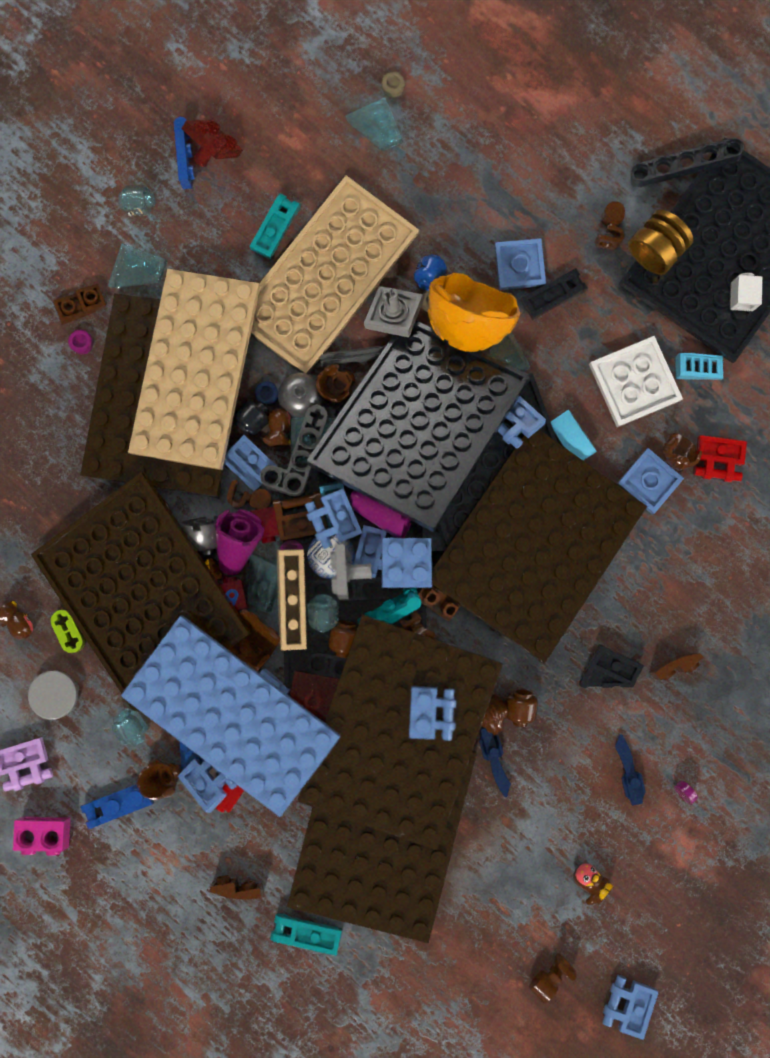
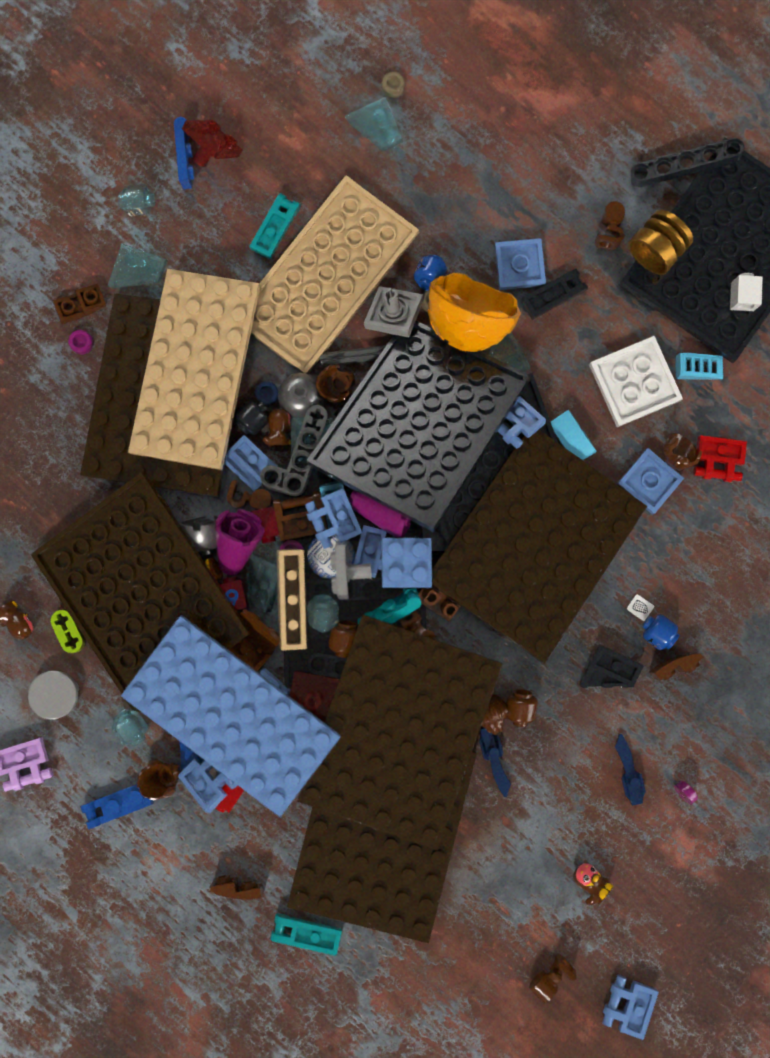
(41, 830): dark pink brick -> none
(423, 713): medium blue plate -> none
(640, 607): none -> white sticker
(660, 632): none -> blue head

